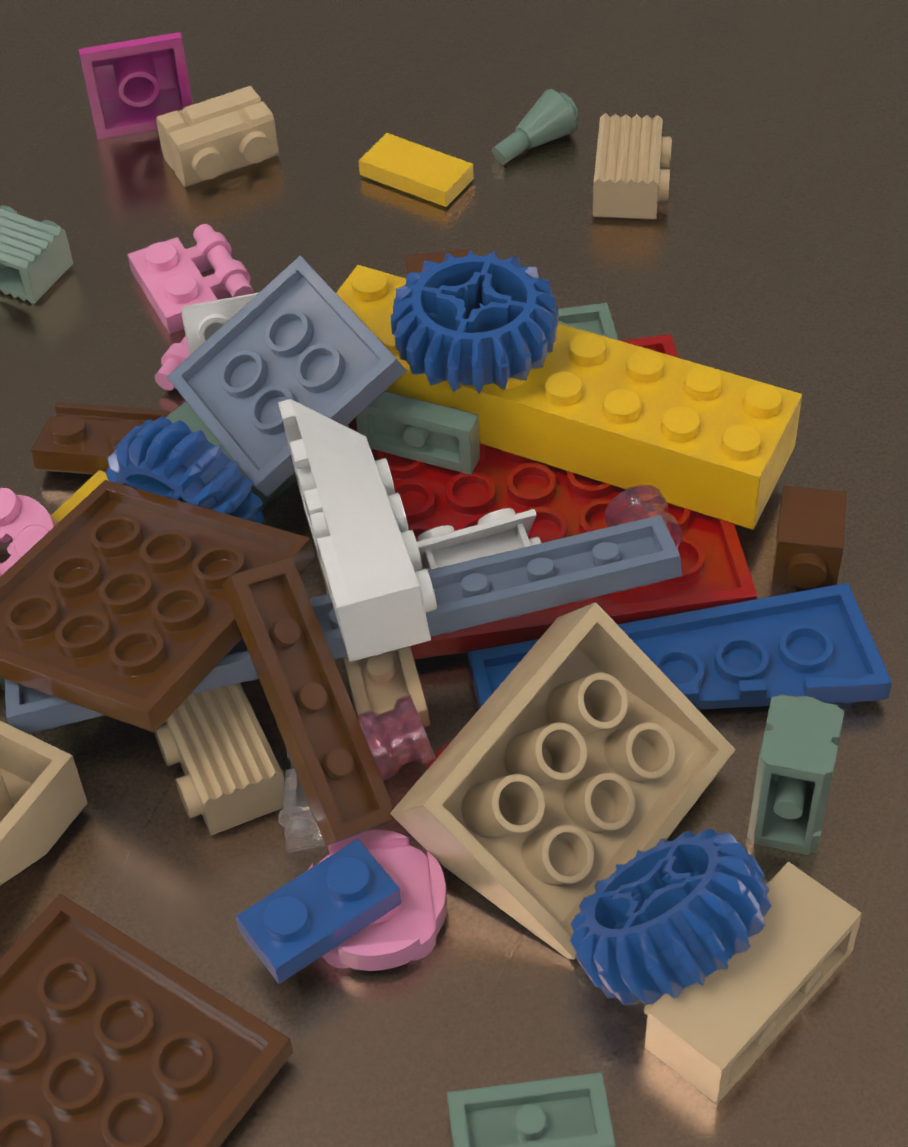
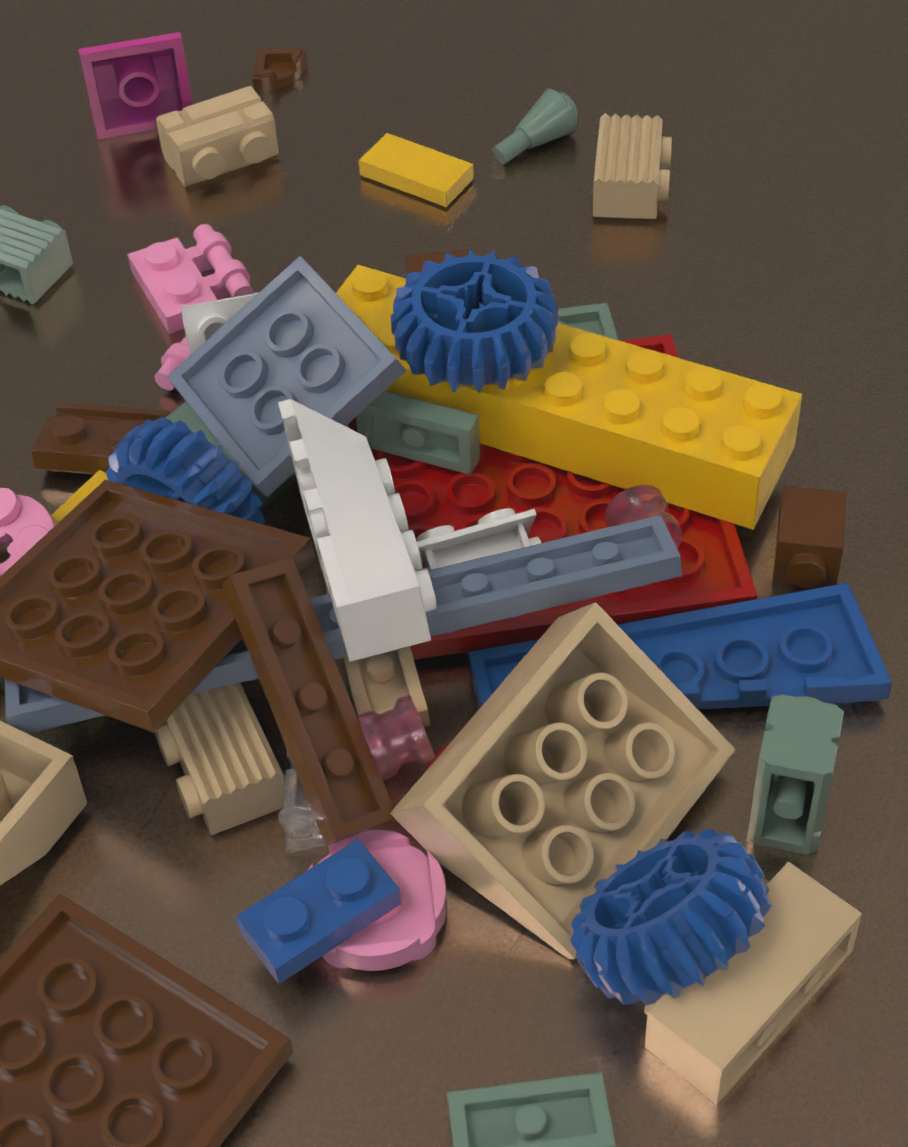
(277, 68): none -> reddish brown tile

